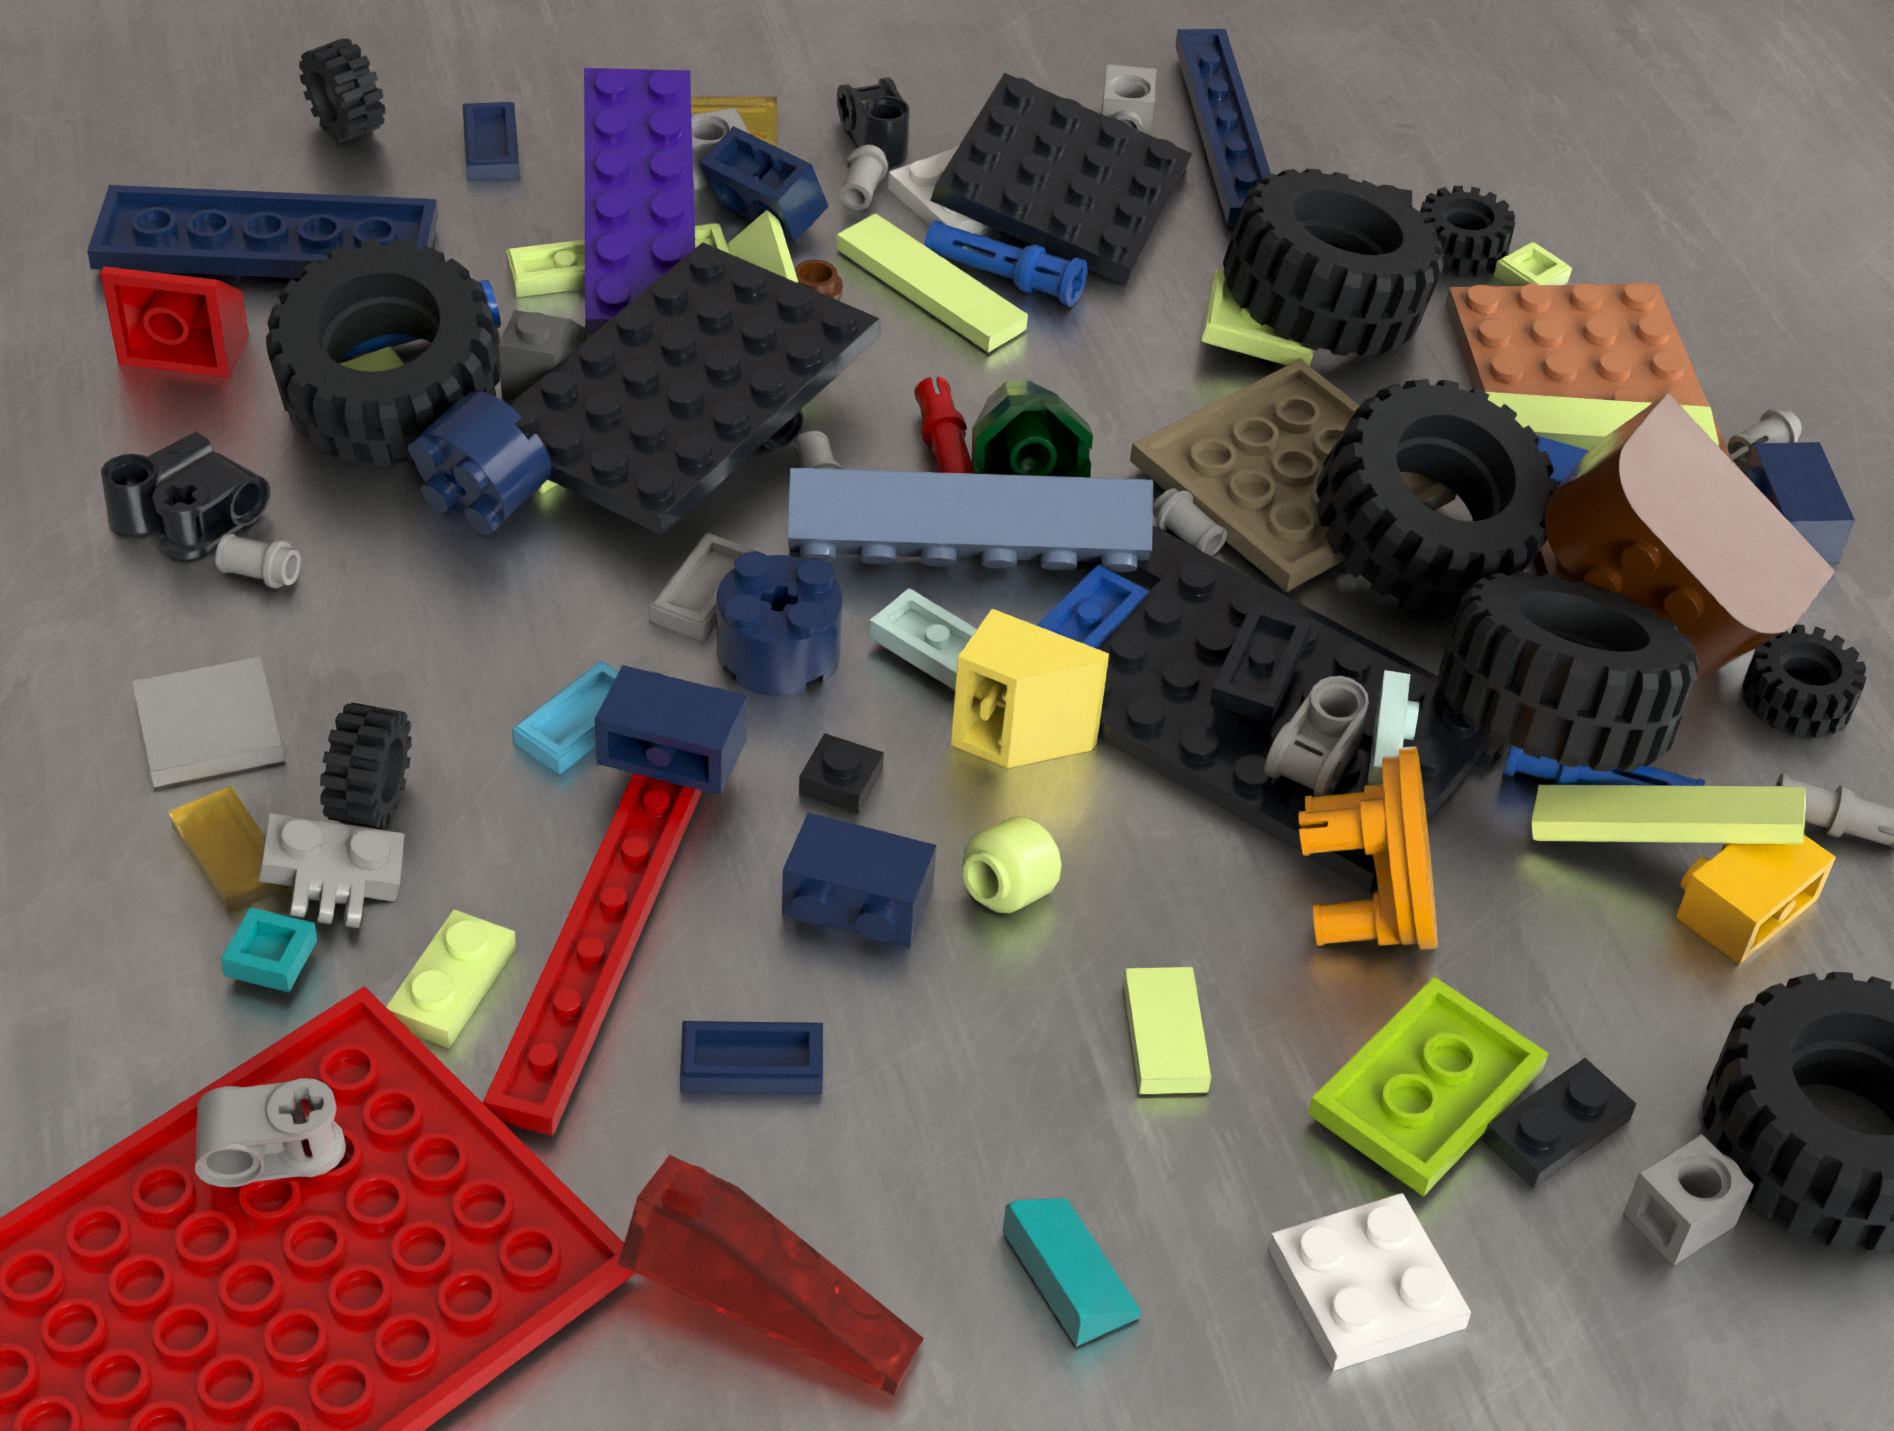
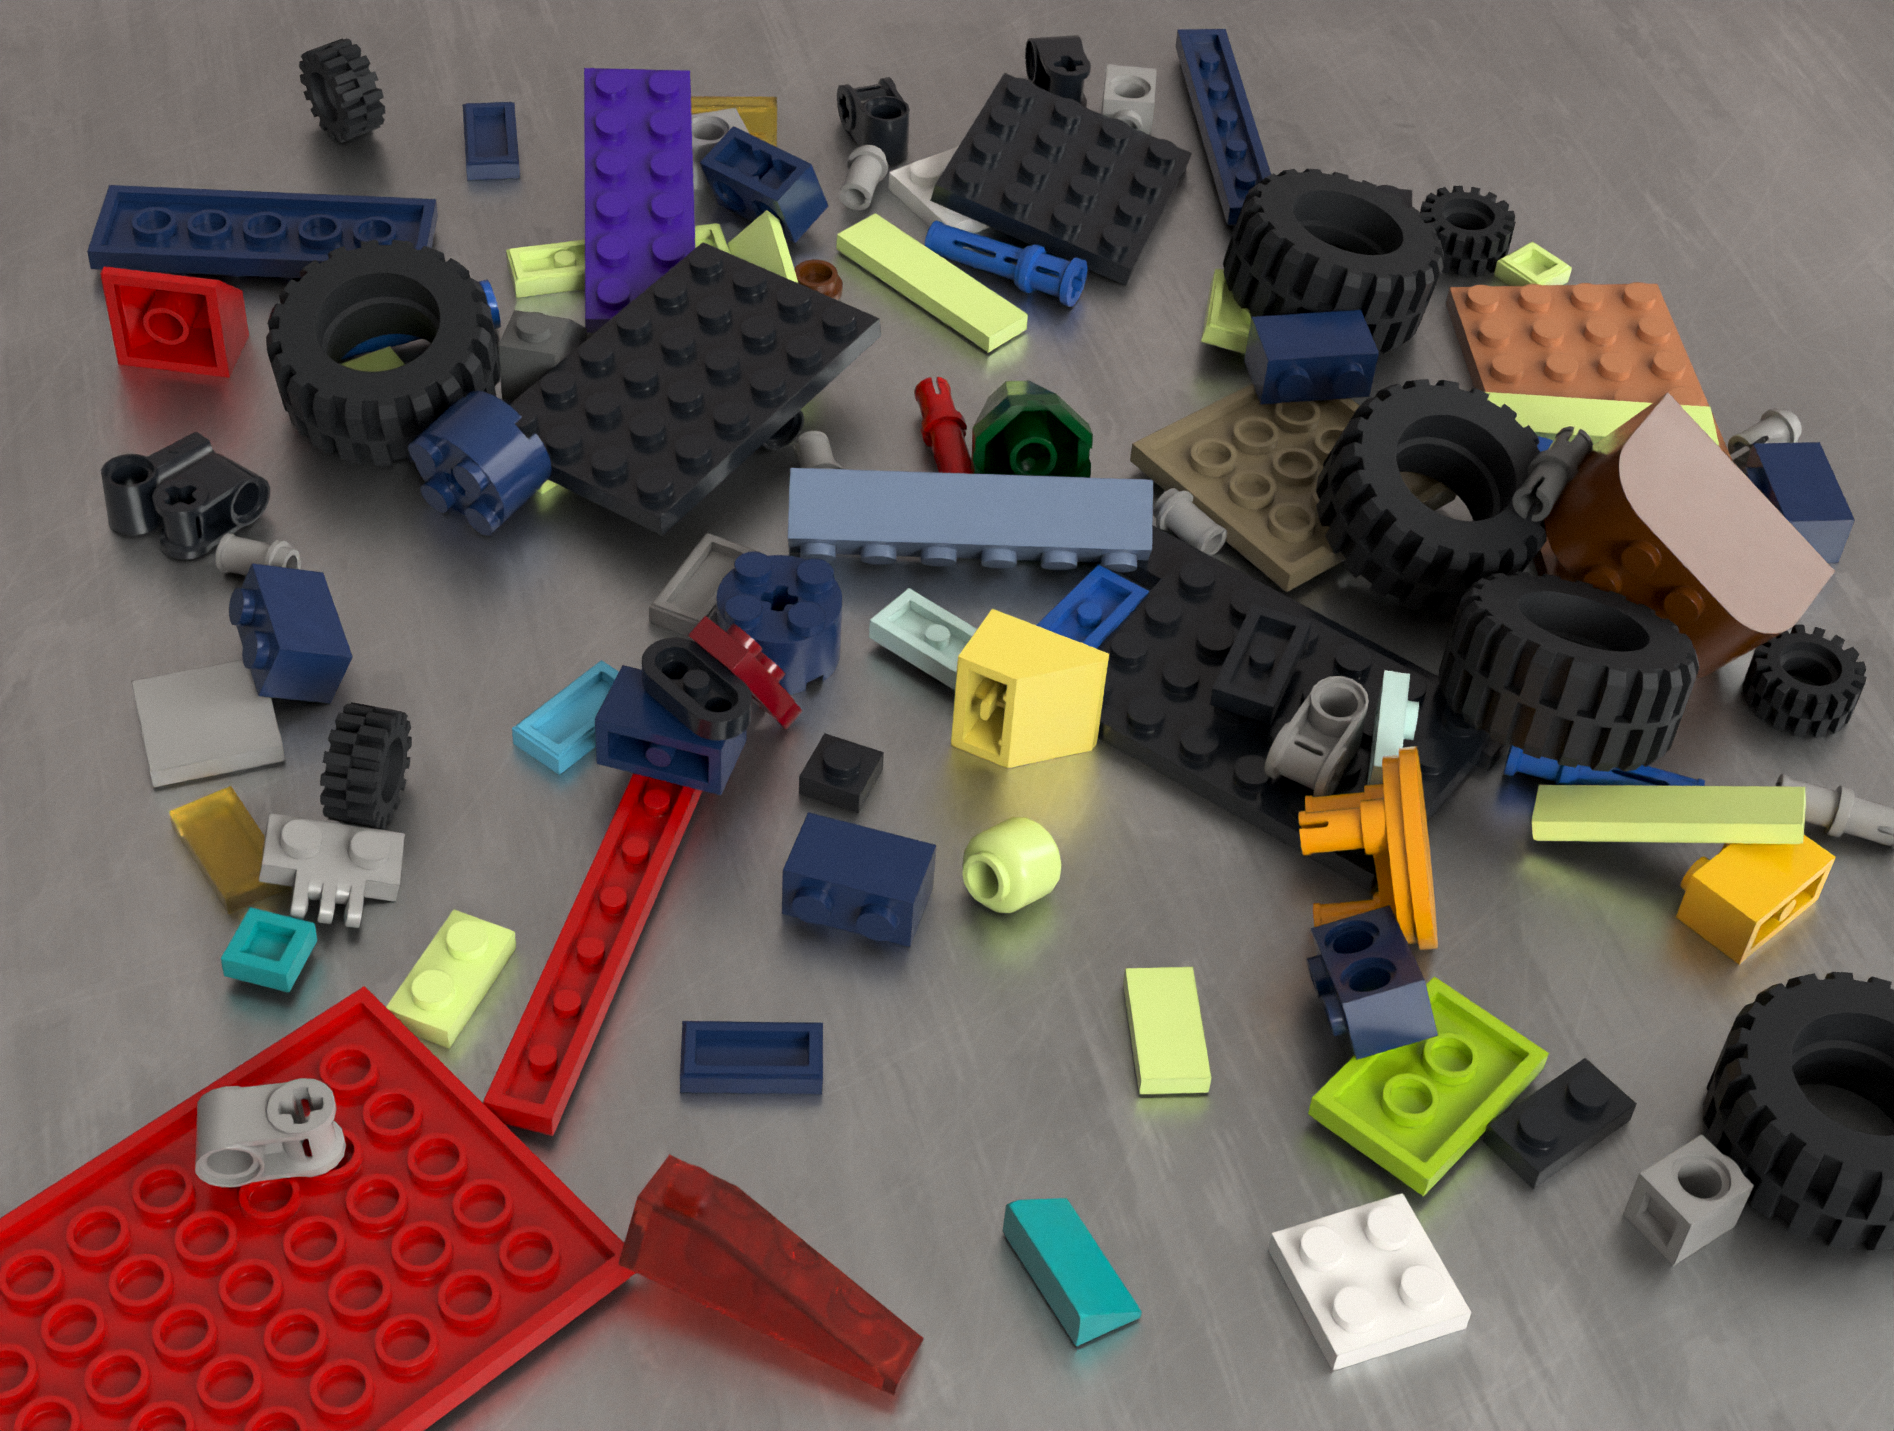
(290, 633): none -> dark blue brick
(706, 694): none -> black plate
(744, 659): none -> dark red plate
(1058, 66): none -> black piece
(1311, 356): none -> dark blue brick
(1370, 983): none -> dark blue brick
(1551, 472): none -> dark grey pin

